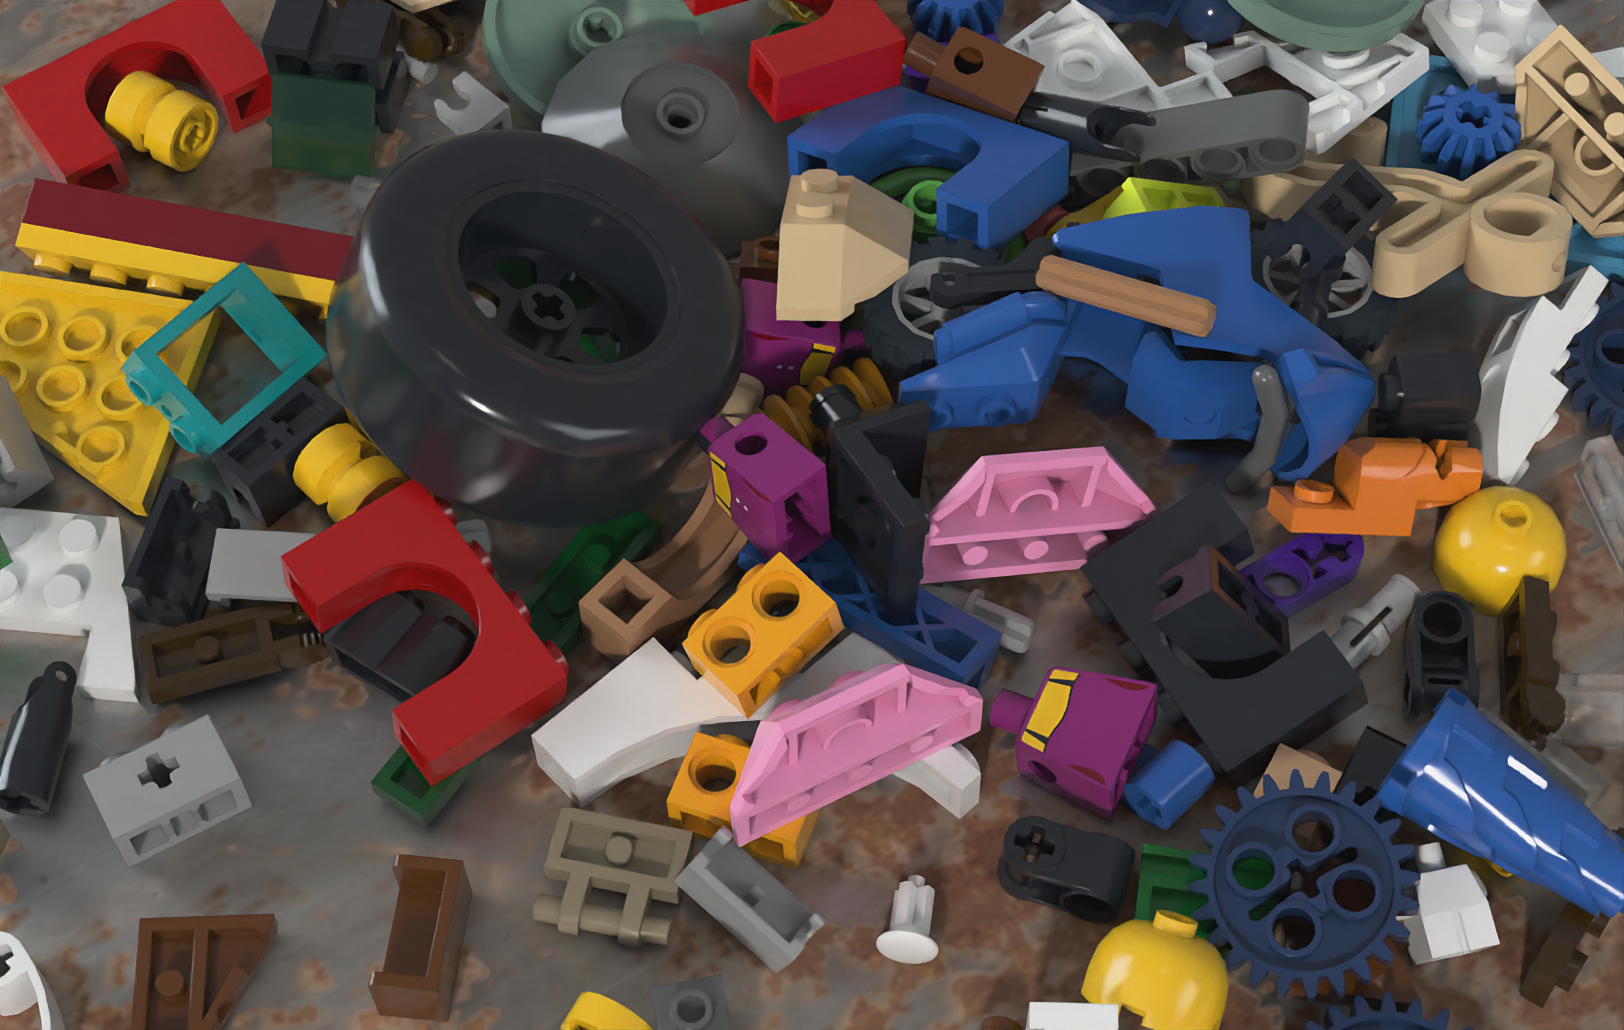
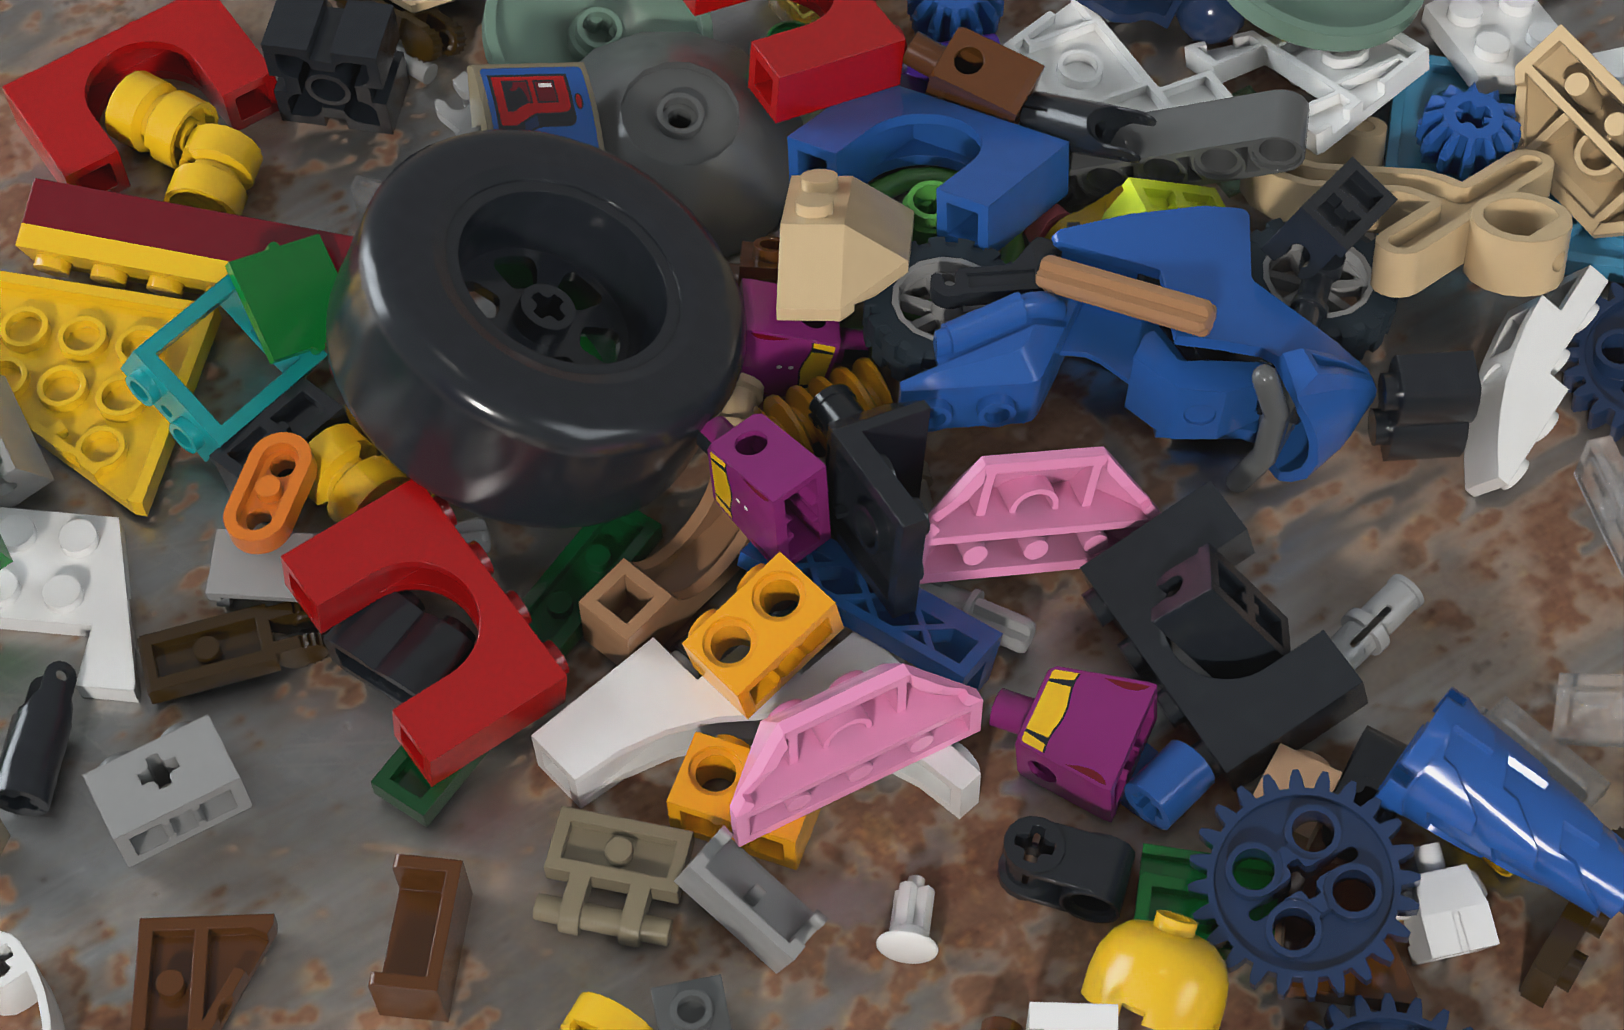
(175, 555): black hinge -> none
(215, 170): none -> yellow wheel
(264, 497): none -> orange plate
(286, 295): none -> green piece
(323, 125): clear green piece -> none
(535, 98): none -> slope
(1297, 558): dark purple beam -> none
(1379, 487): orange plate -> none
(1437, 662): black piece -> none
(1496, 542): yellow cylinder -> none
(1527, 665): dark brown hinge -> none

